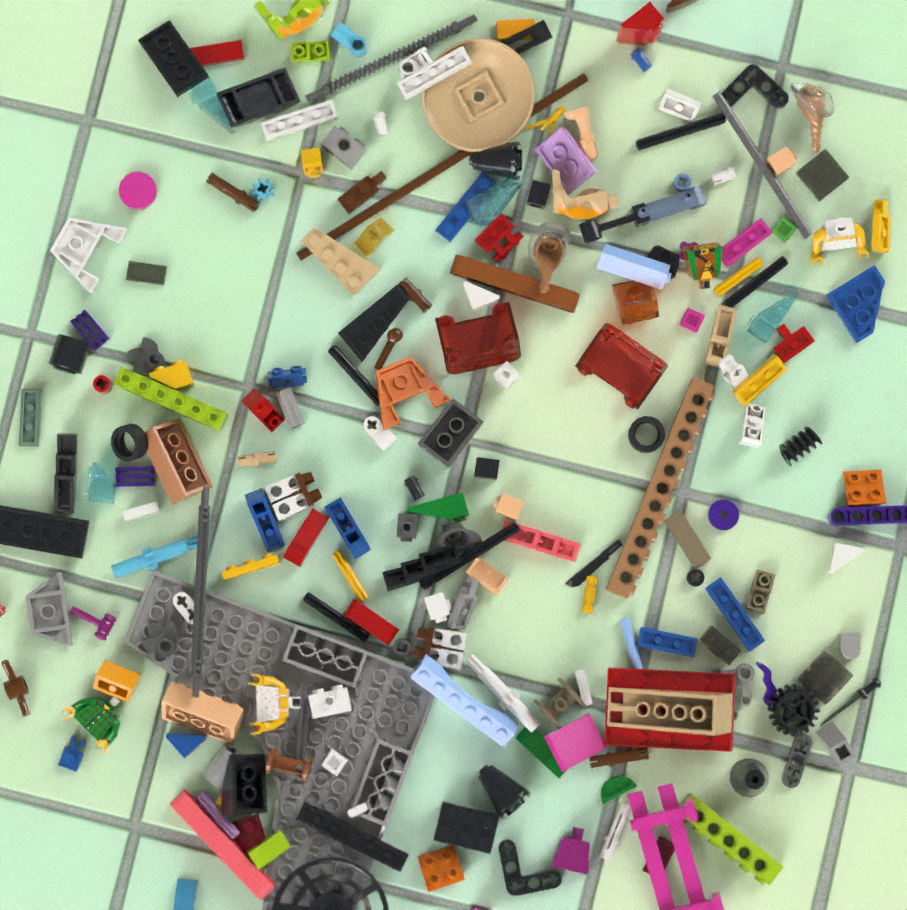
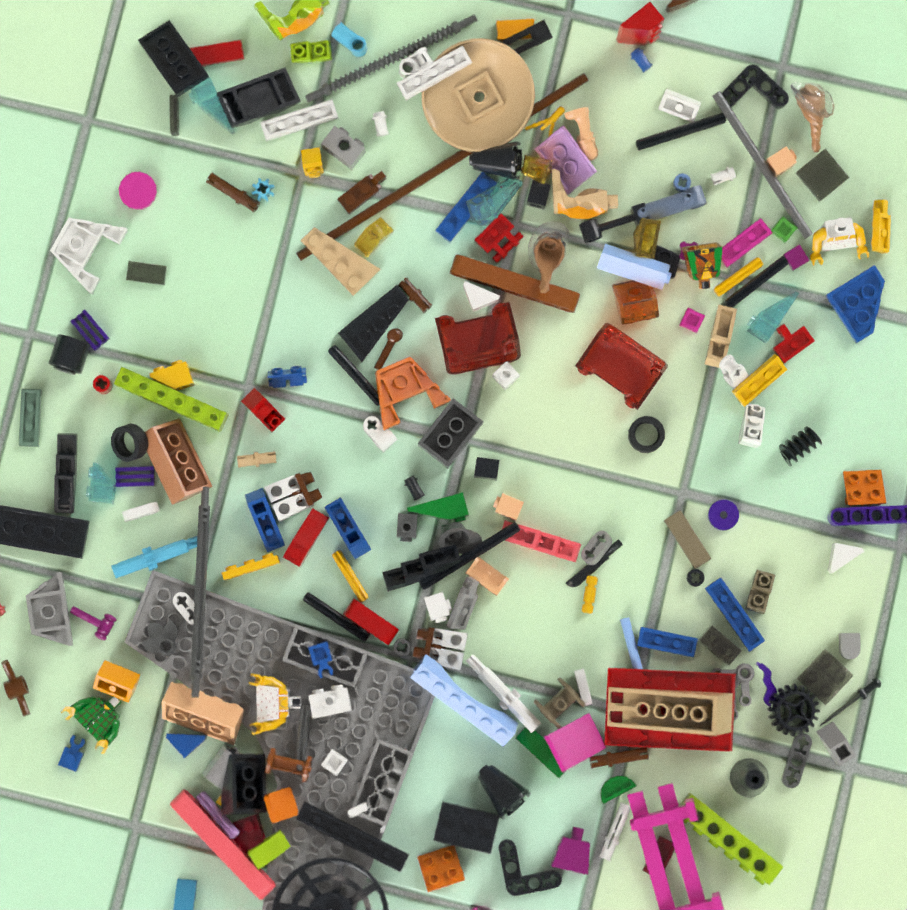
(144, 356): dark grey plate -> none
(174, 115): none -> clear smoke tile
(281, 805): none -> orange piece
(290, 408): light grey axle -> none
(320, 656): none -> blue plate
(537, 168): none -> clear yellow slope
(596, 547): none -> light grey beam
(646, 237): none -> clear yellow slope
(696, 388): medium nougat brick -> none
(796, 257): none -> magenta tile

